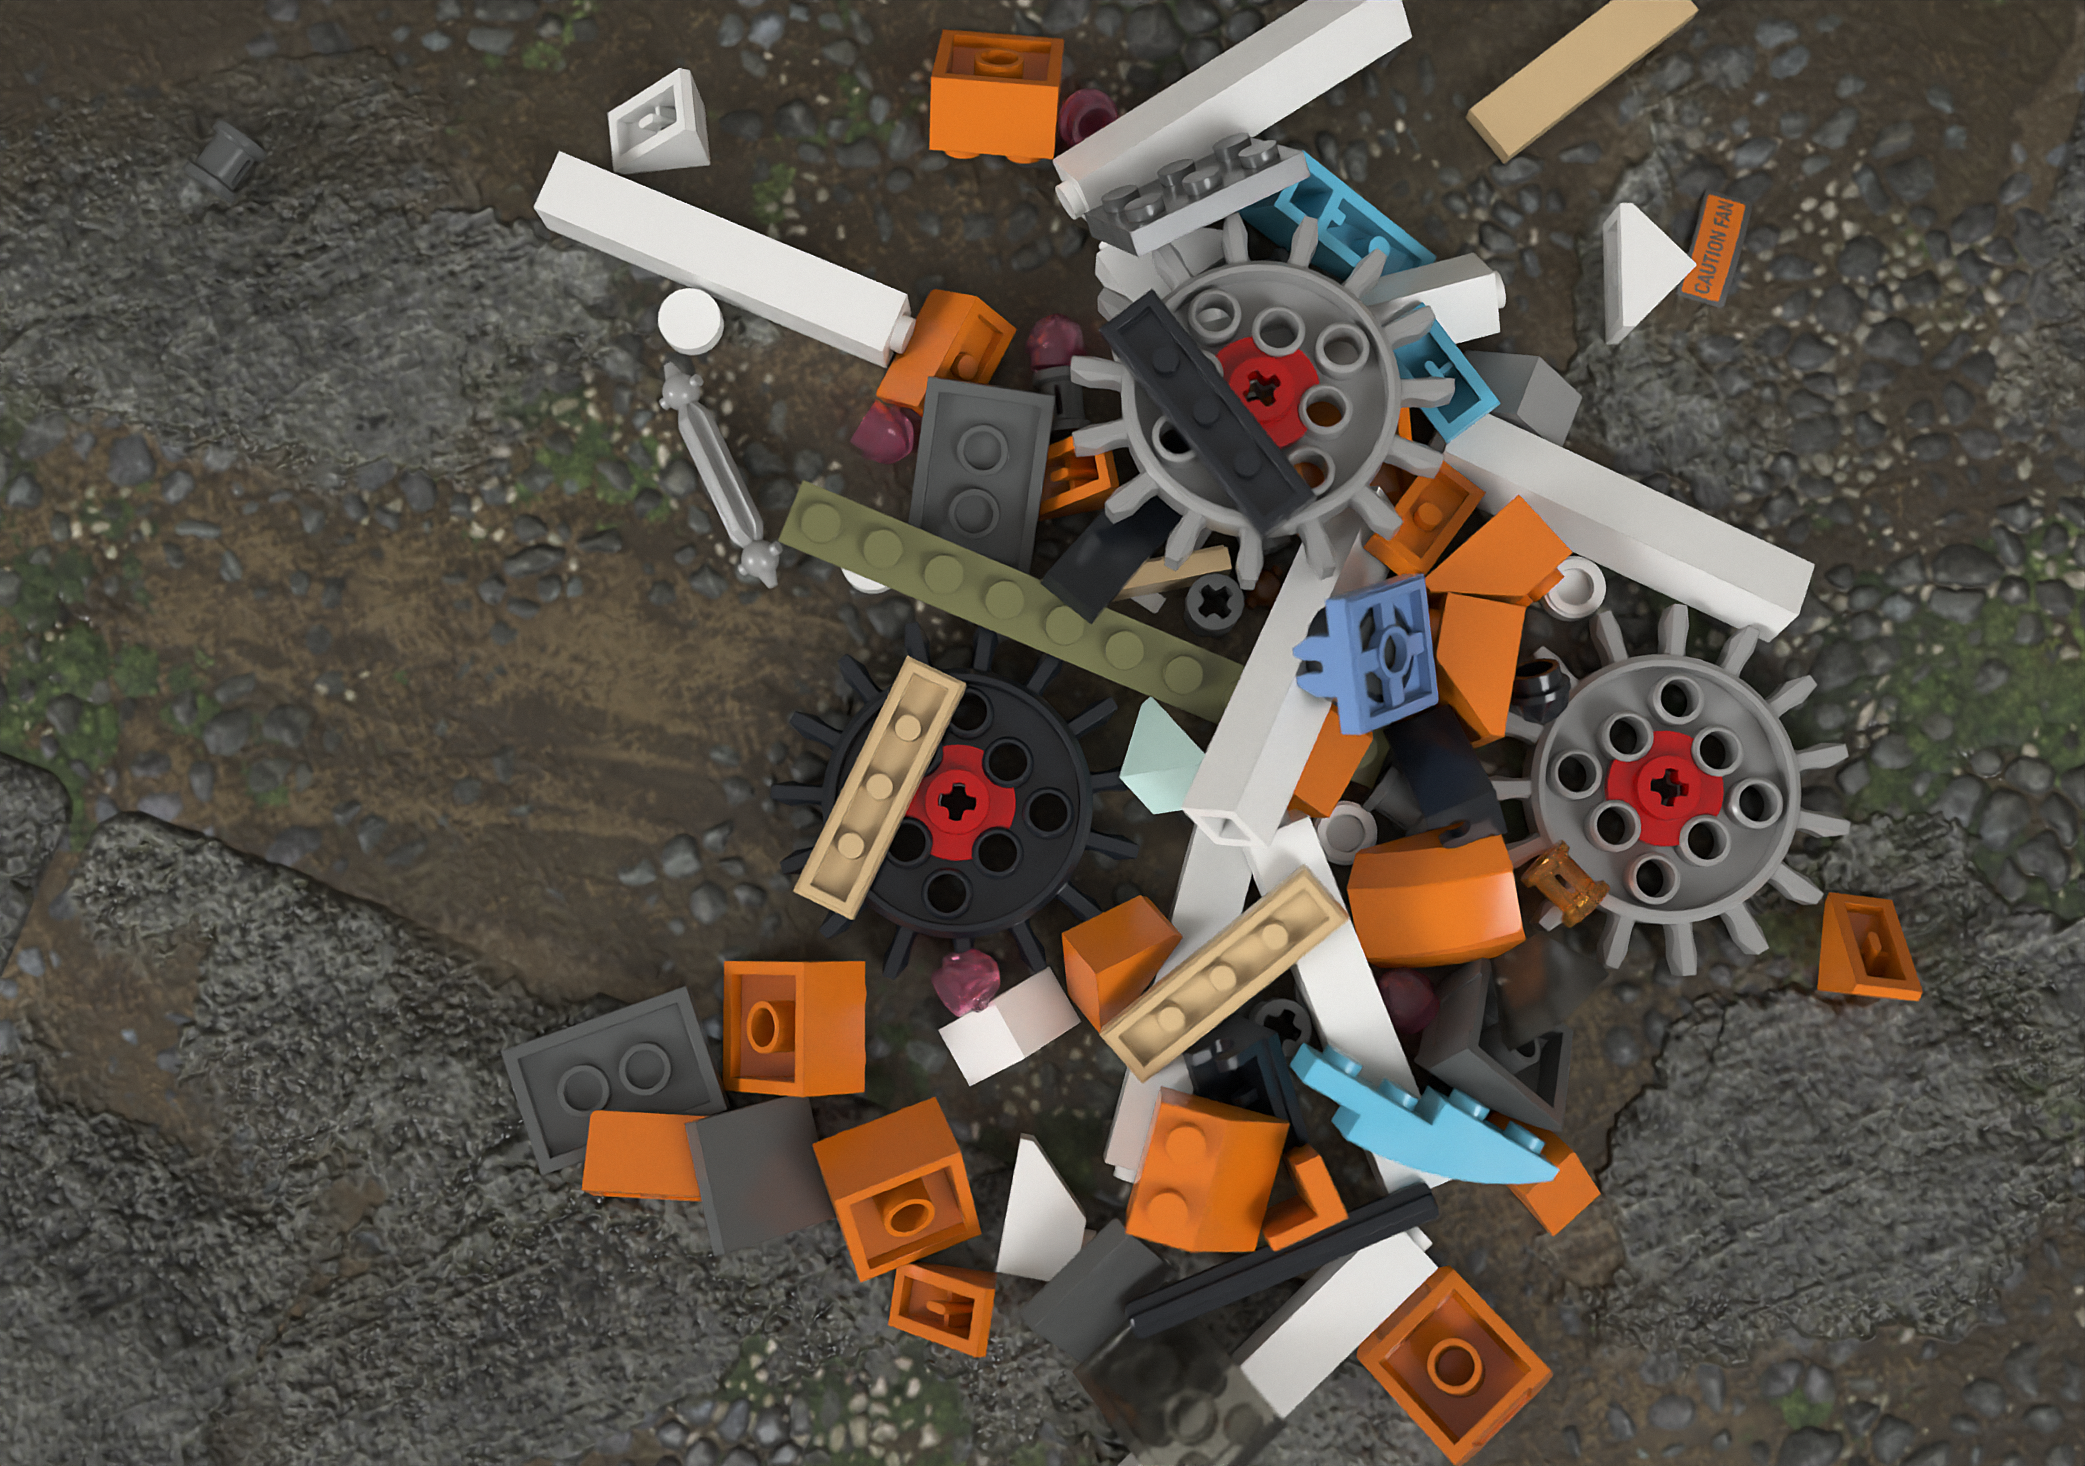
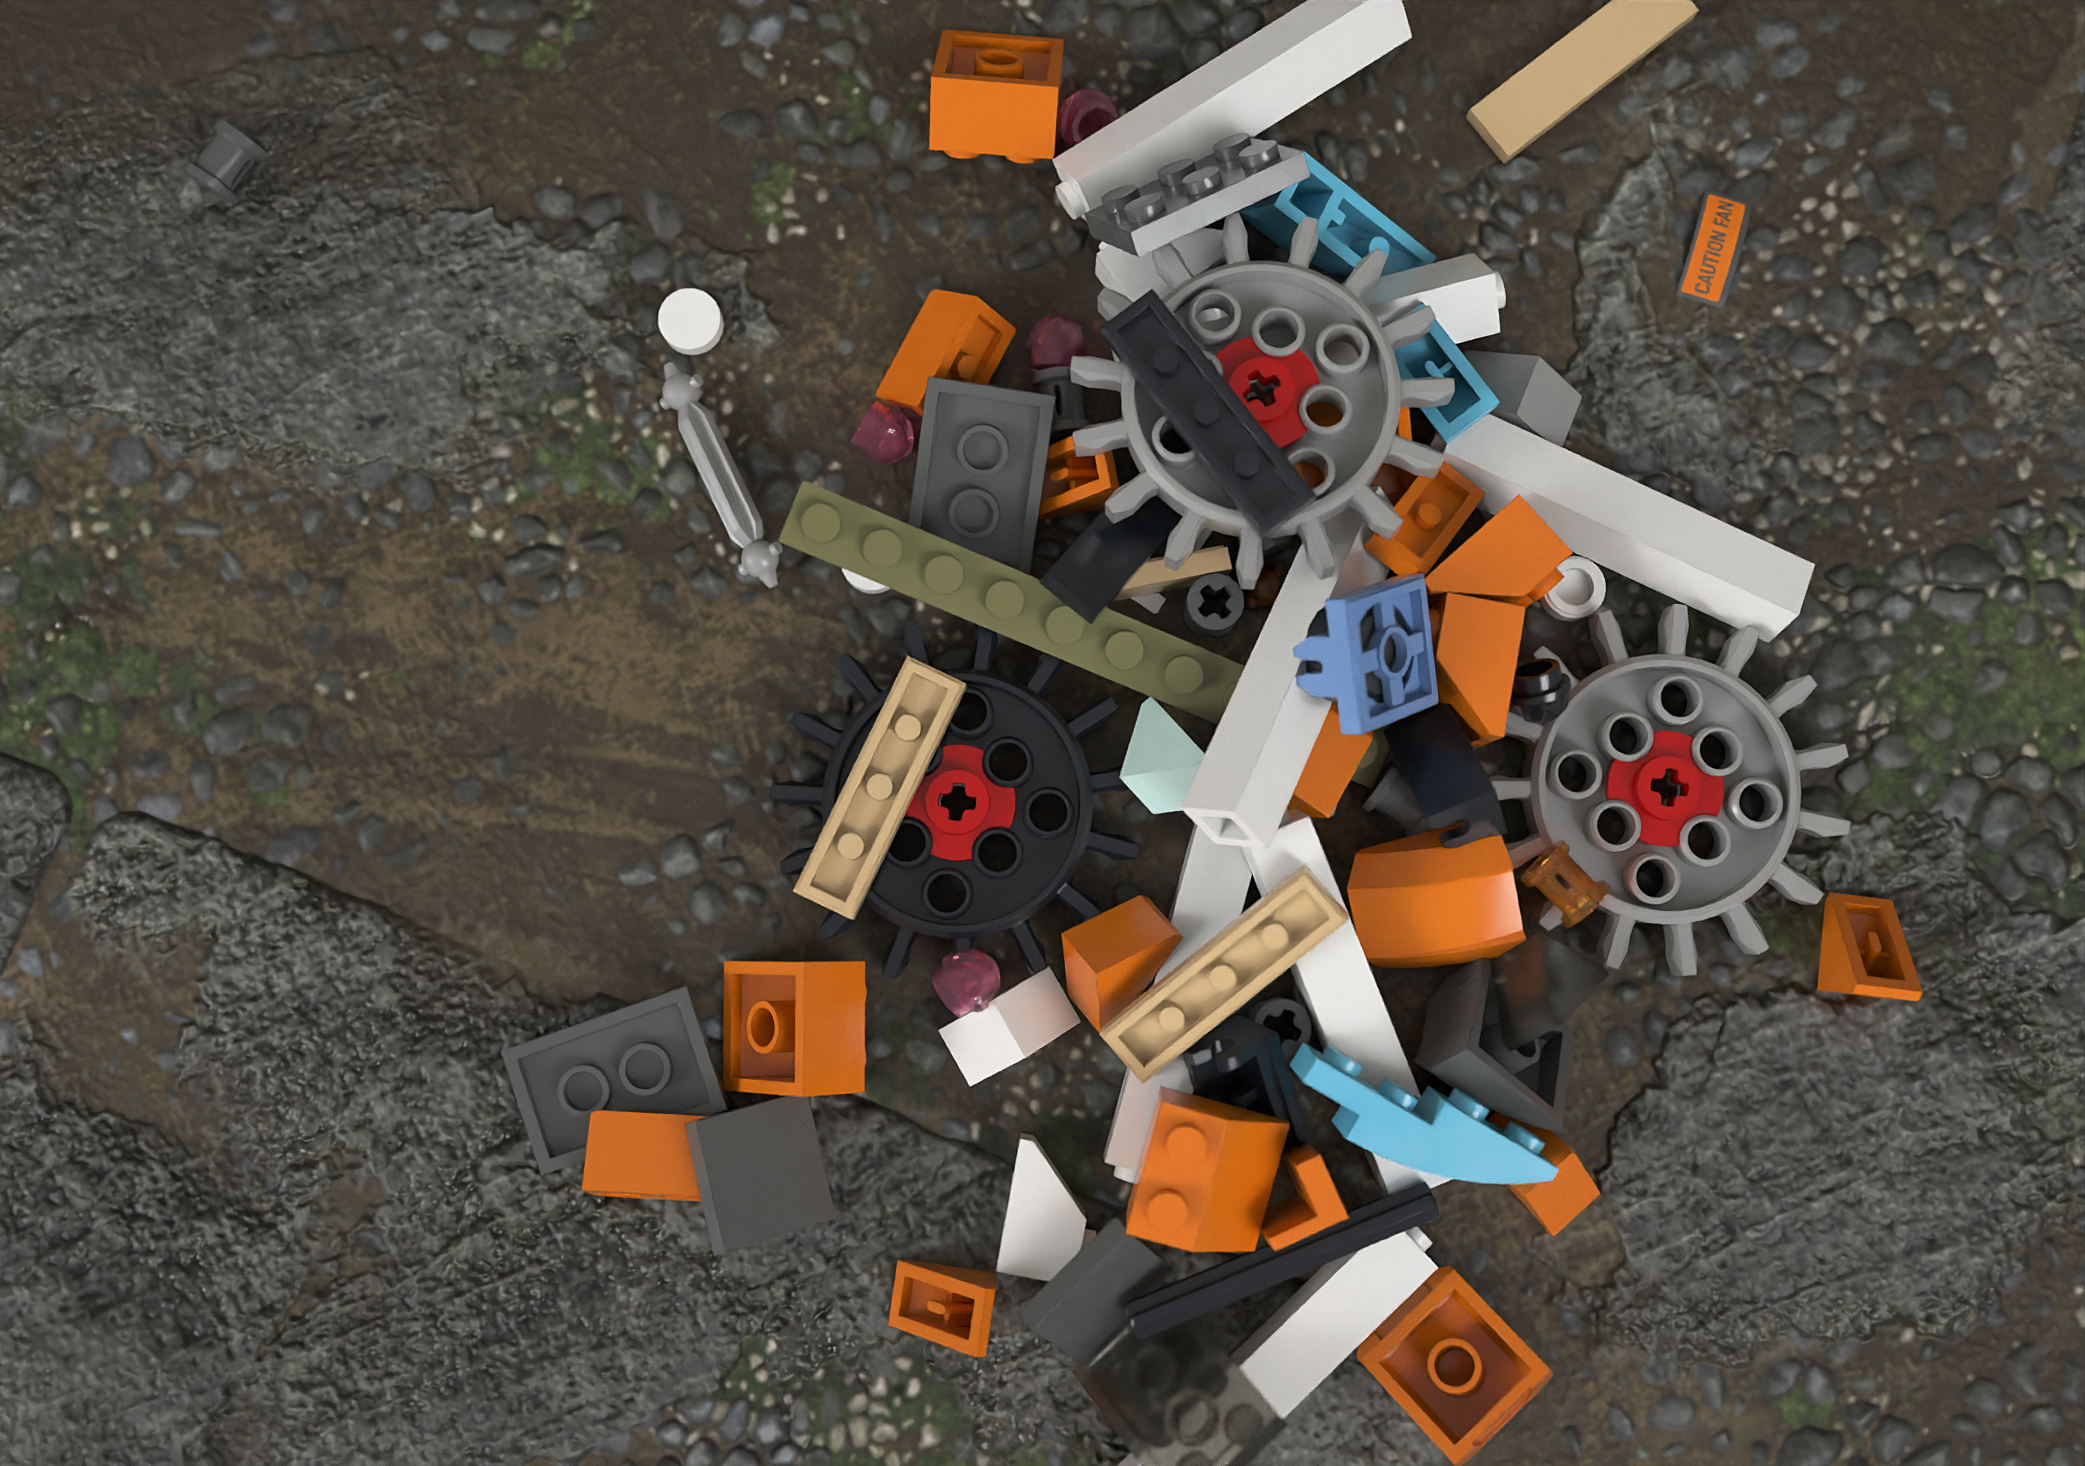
(660, 127): white slope -> none
(725, 260): white brick -> none
(898, 1188): orange slope -> none
(1345, 832): white tile -> none
(1408, 999): clear pink plate -> none
(1638, 269): white slope -> none

